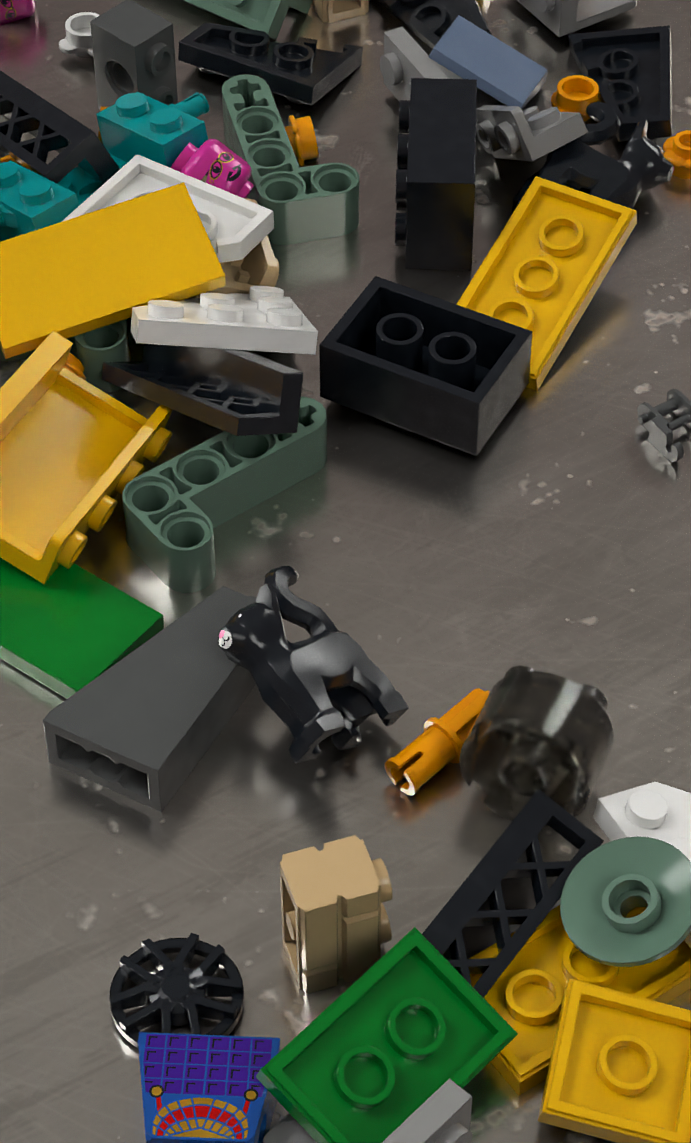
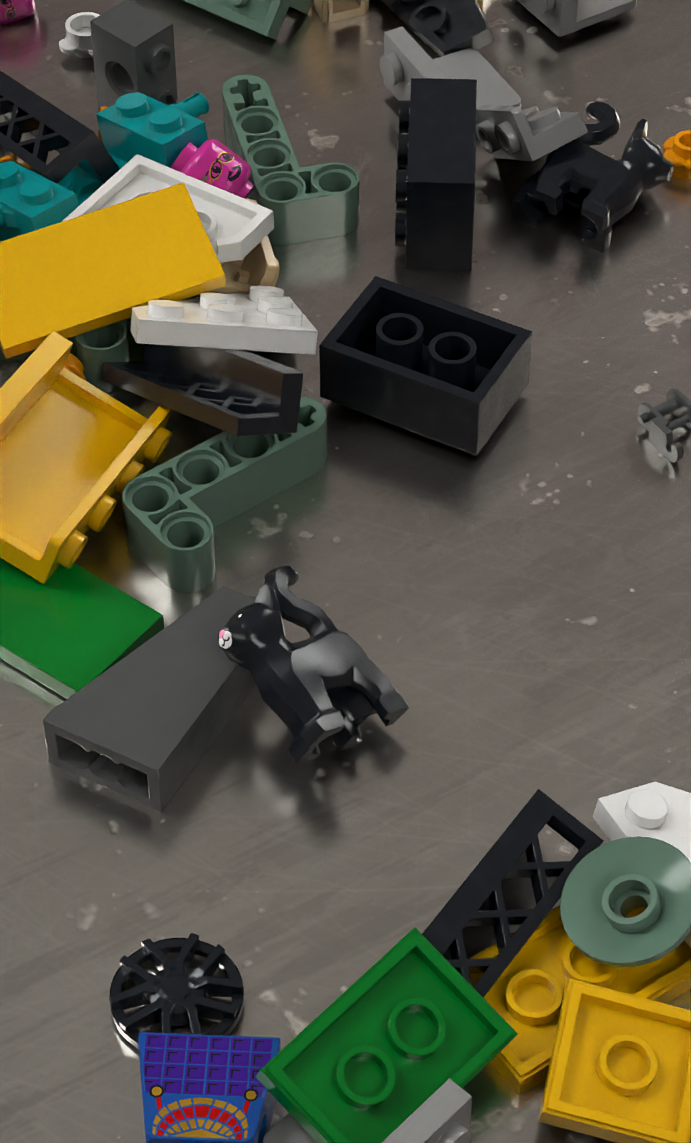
(289, 68): black wing -> none
(302, 138): light orange plate -> none
(333, 912): tan brick -> none
(436, 745): light orange axle -> none
(494, 65): sand blue slope -> none
(537, 736): clear smoke brick -> none
(549, 266): yellow tile -> none
(575, 94): light orange plate -> none
(631, 75): black wing -> none

